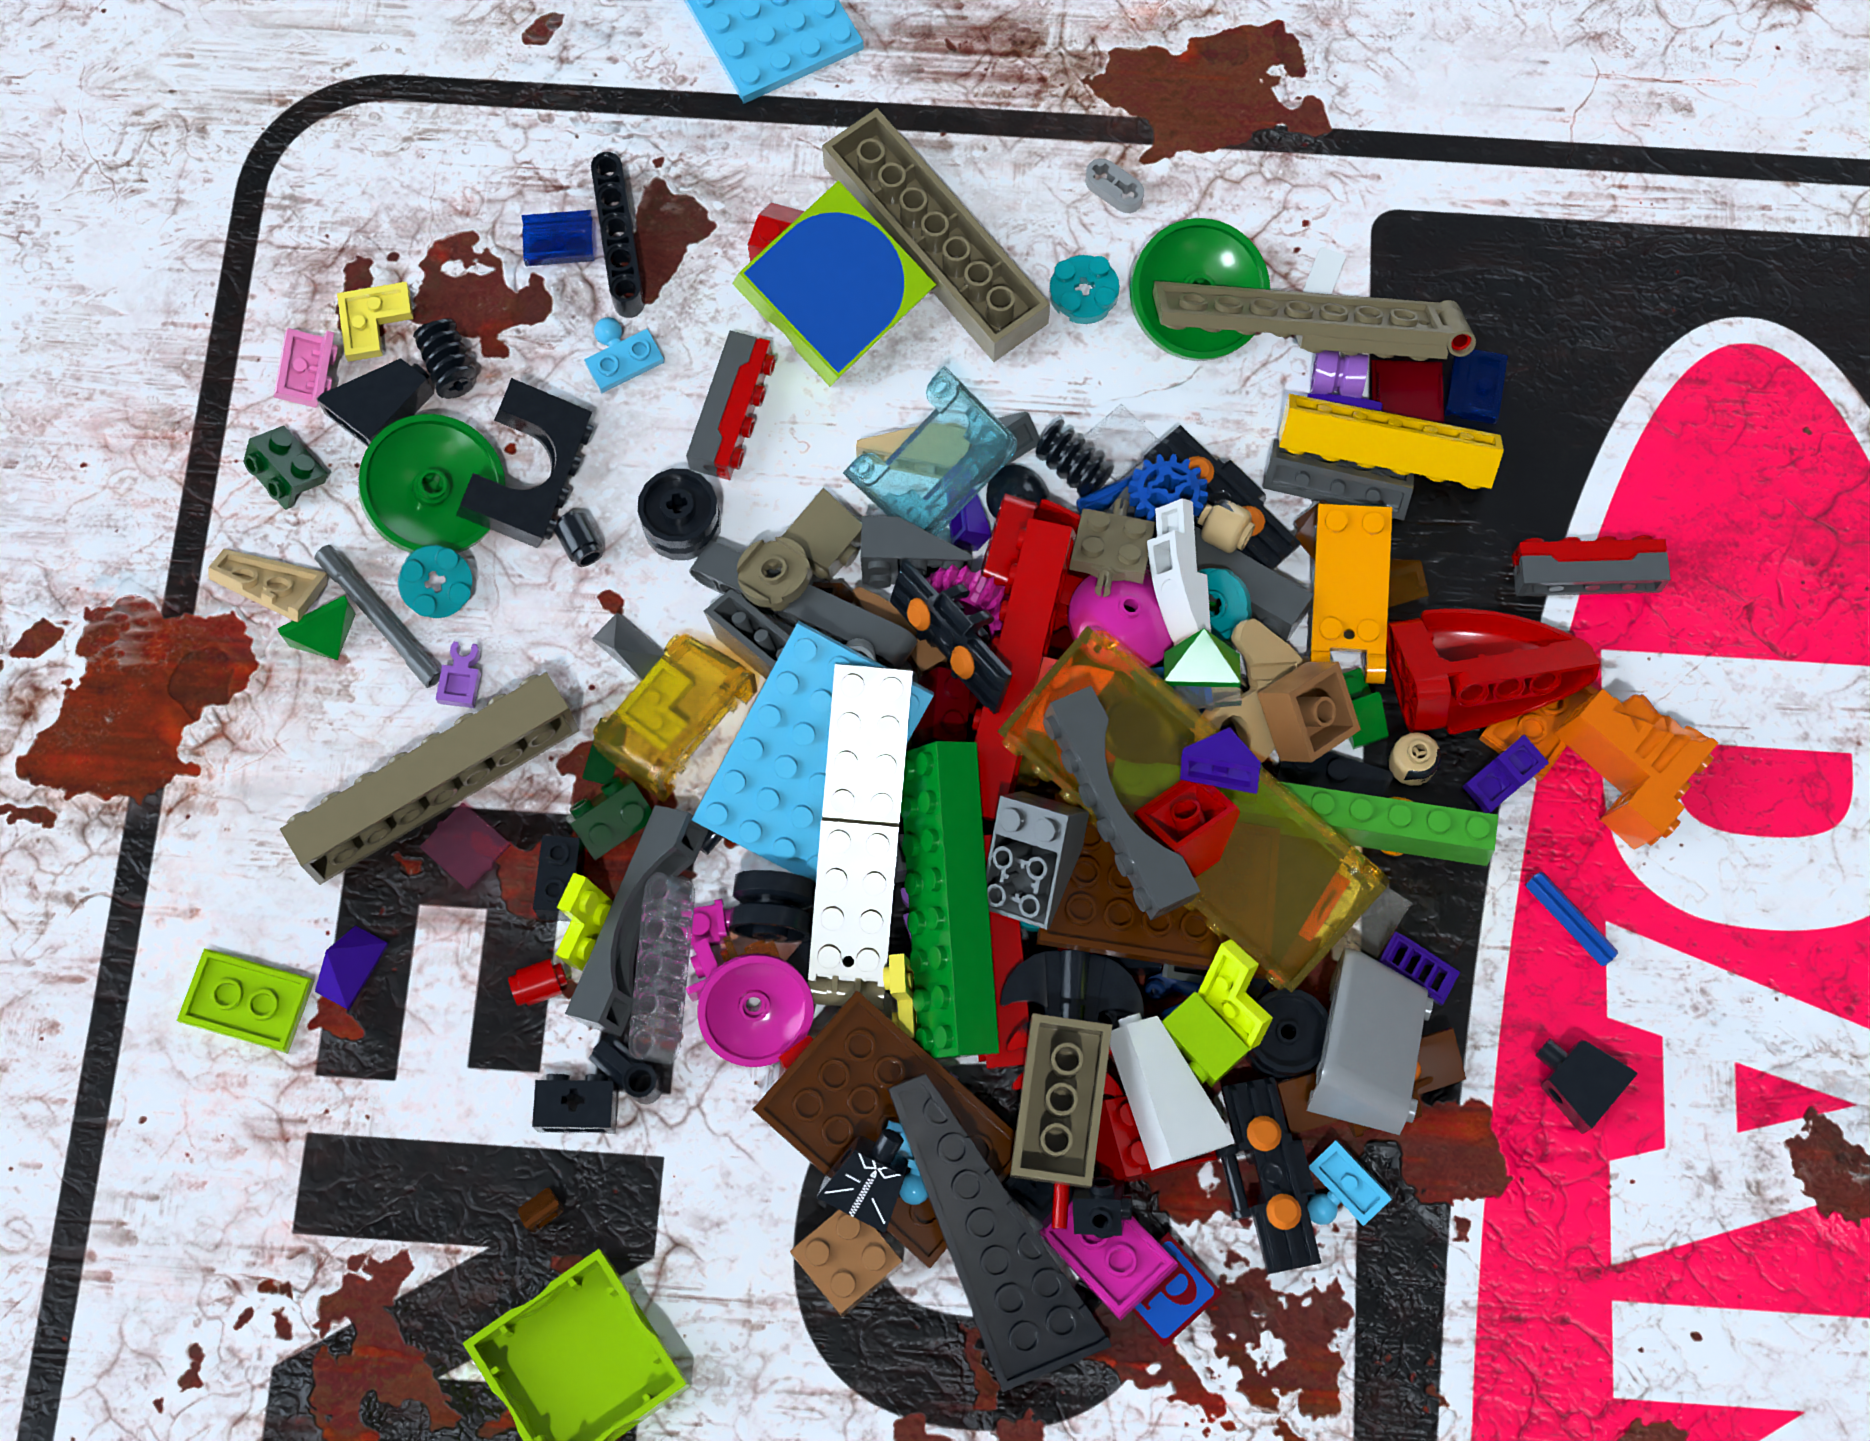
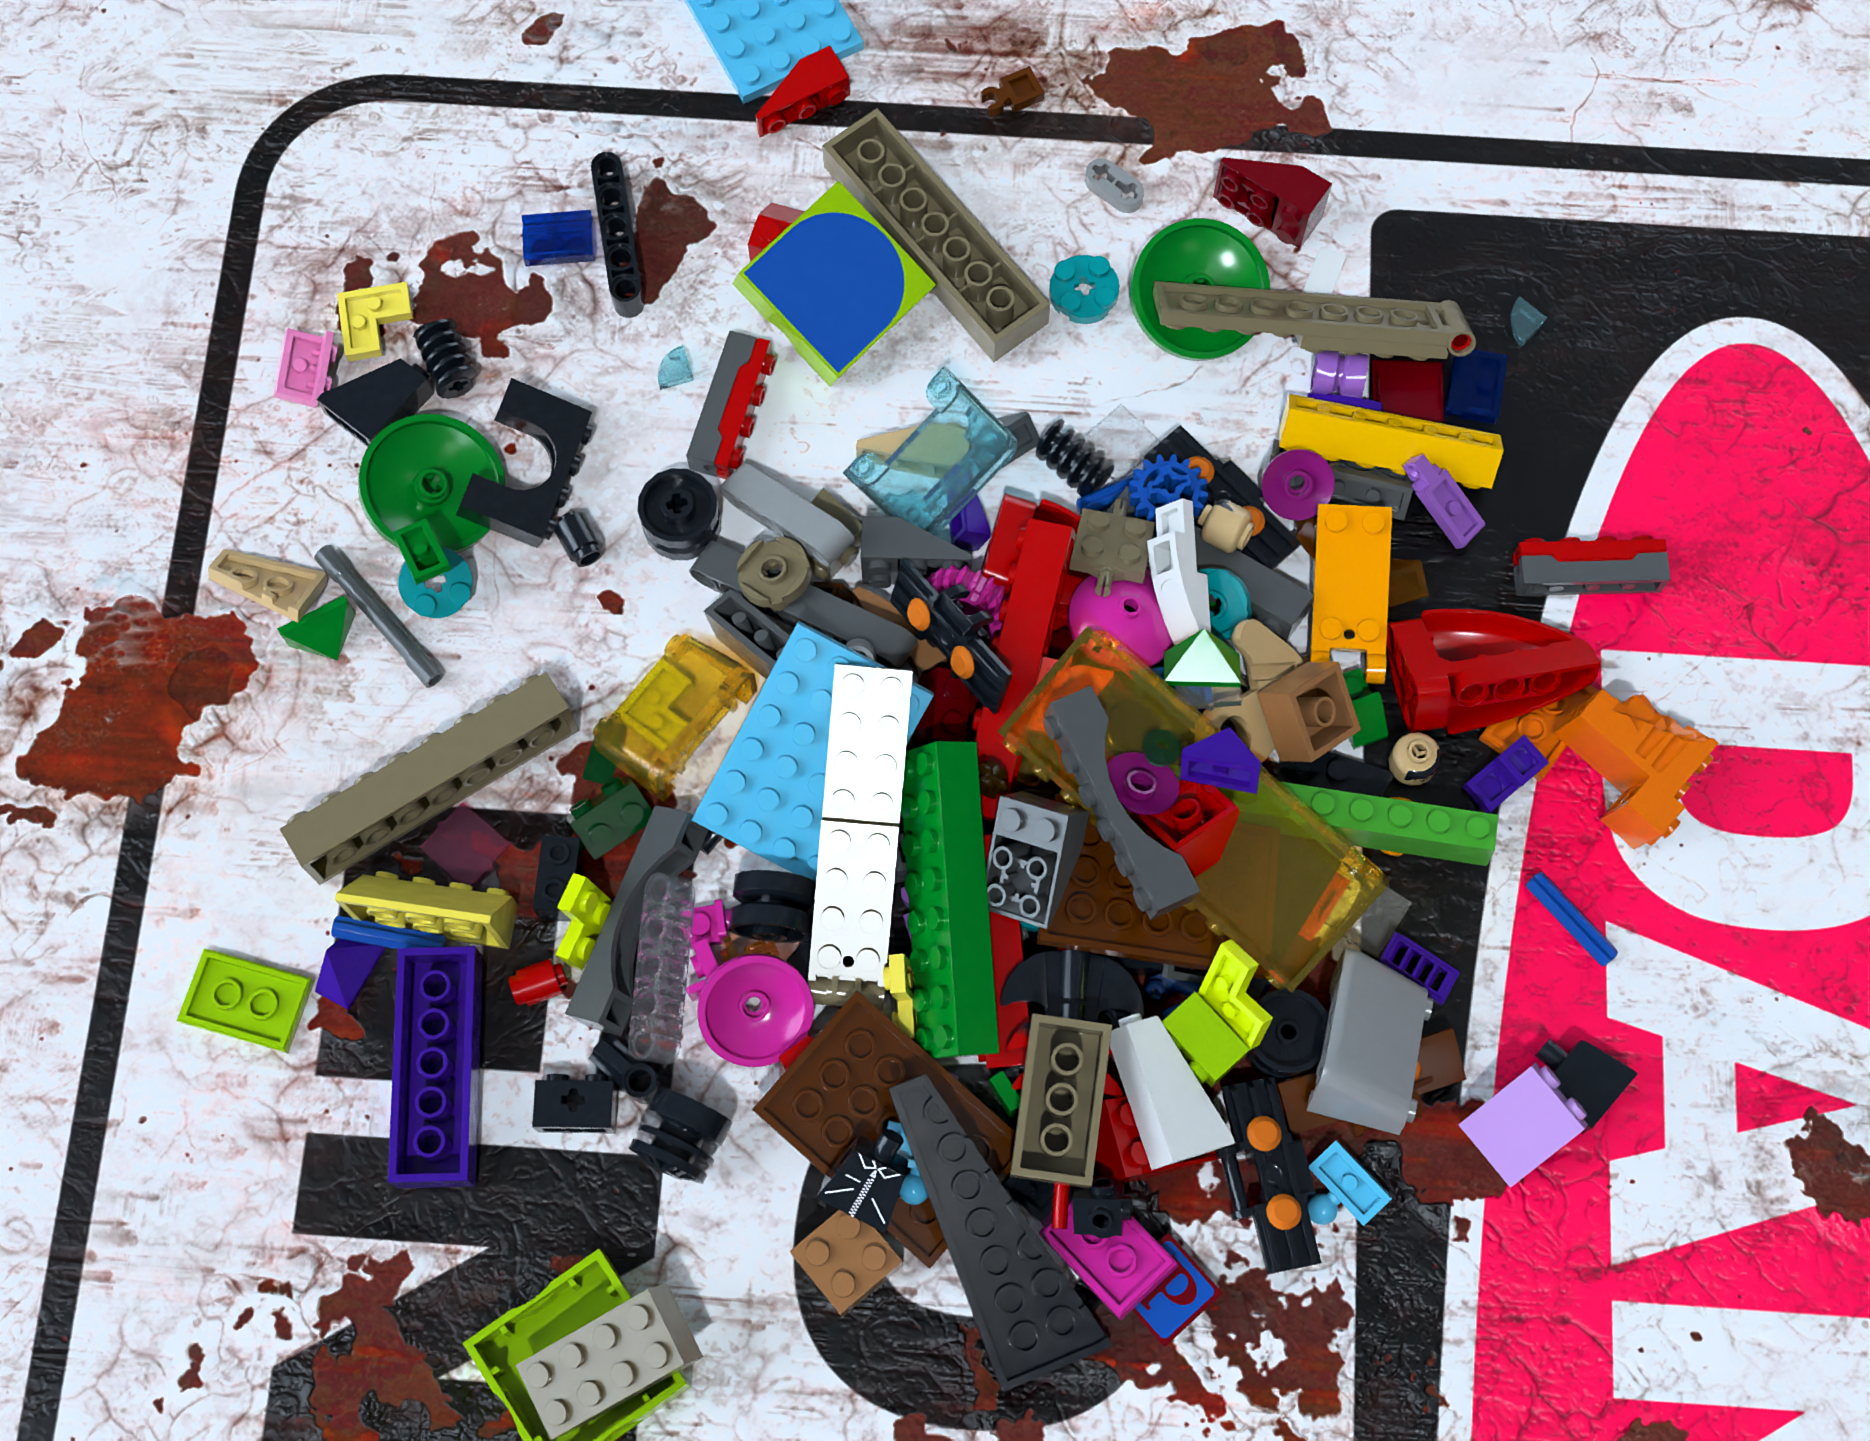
(282, 465): dark green bracket -> none
(382, 935): none -> blue axle
(421, 551): none -> green slope
(431, 908): none -> light yellow slope
(436, 1068): none -> dark purple brick
(459, 682): medium lavender plate -> none
(540, 1210): reddish brown slope -> none
(609, 1361): none -> brick
(622, 358): medium azure plate -> none
(628, 646): dark grey slope -> none
(674, 369): none -> clear light blue tile
(680, 1135): none -> black wheel
(786, 514): none -> light grey beam
(808, 87): none -> red slope
(992, 779): none -> dark brown plate
(1005, 1094): none -> green tile
(1016, 89): none -> reddish brown plate
(1017, 482): black hat -> none
(1141, 785): none -> magenta dish
(1156, 755): none -> clear green plate
(1274, 196): none -> dark red slope
(1300, 501): none -> magenta dish
(1444, 500): none -> medium lavender hinge
(1524, 1123): none -> lavender brick
(1525, 321): none -> clear light blue tile

